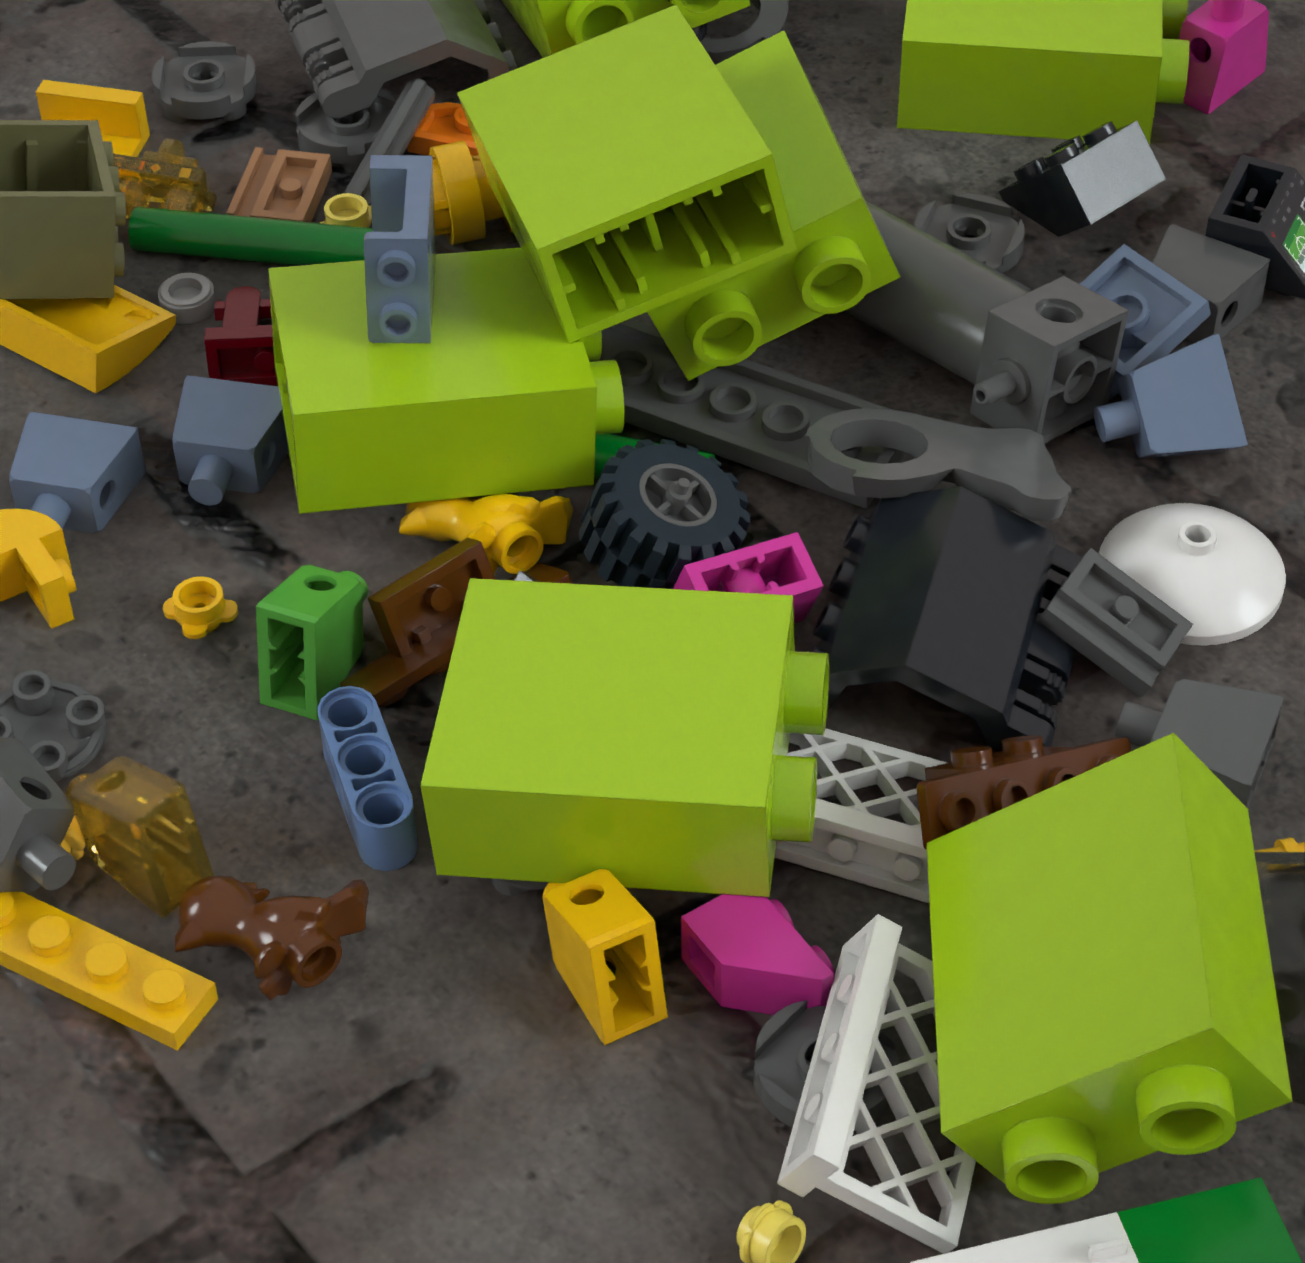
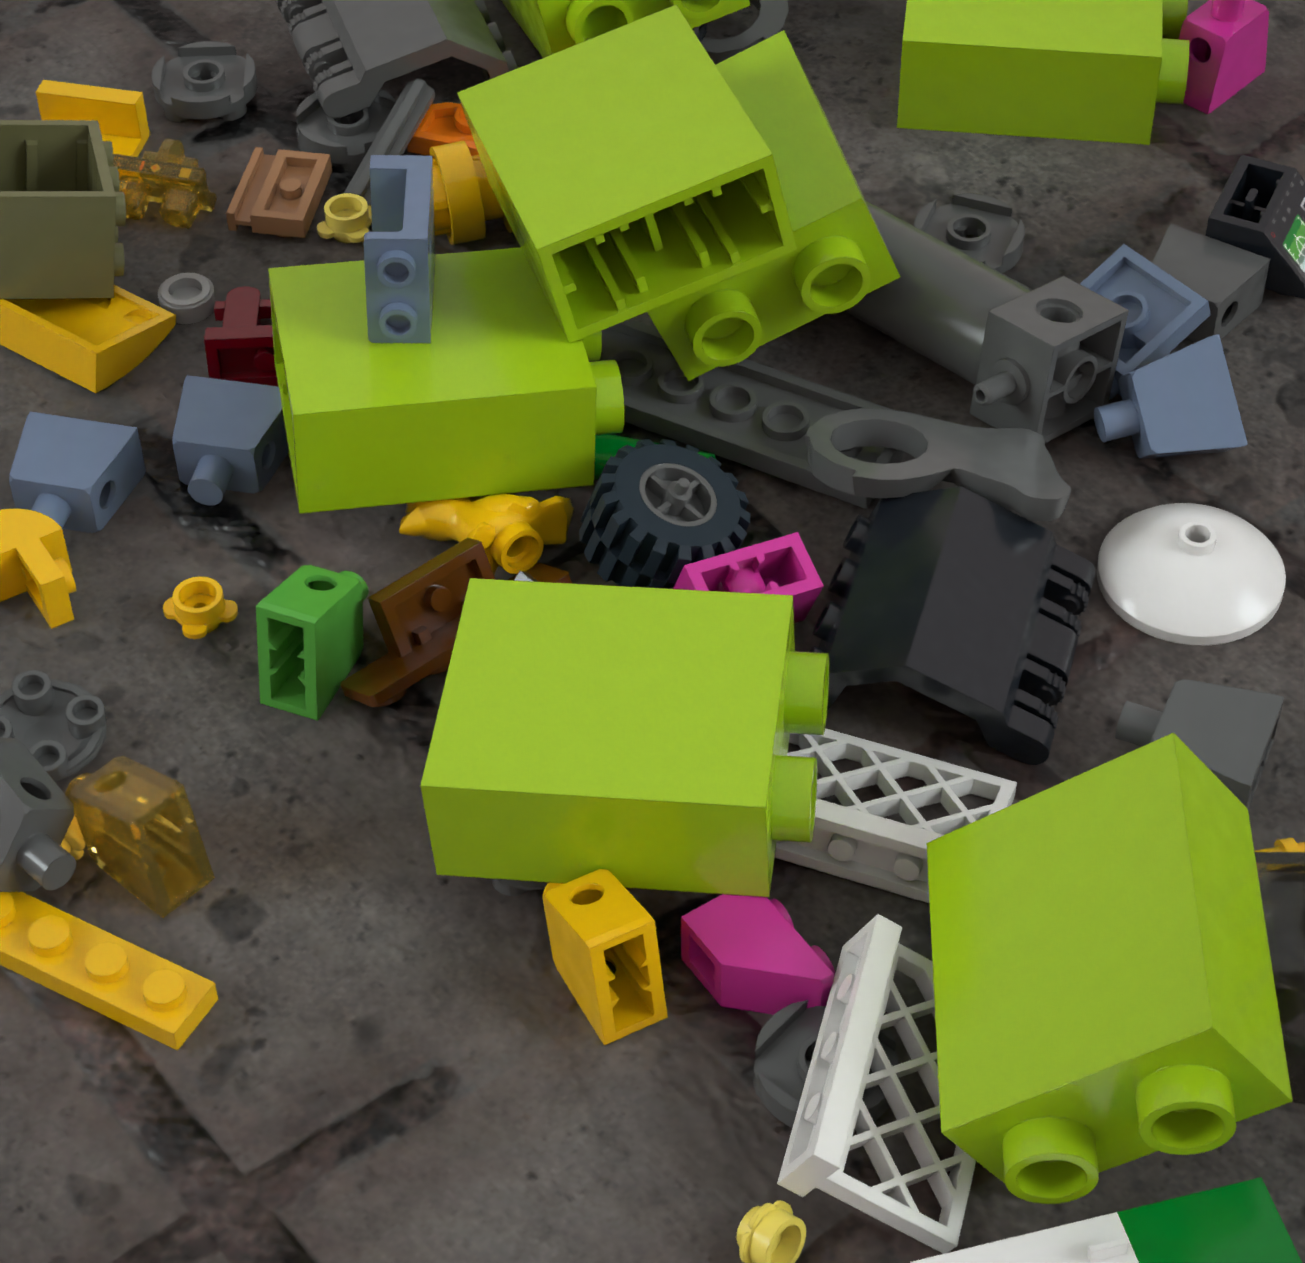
(244, 237): green piece -> none
(282, 935): reddish brown animal -> none
(368, 778): medium blue beam -> none
(987, 781): reddish brown bracket -> none
(1085, 179): slope -> none
(1115, 622): dark grey plate -> none

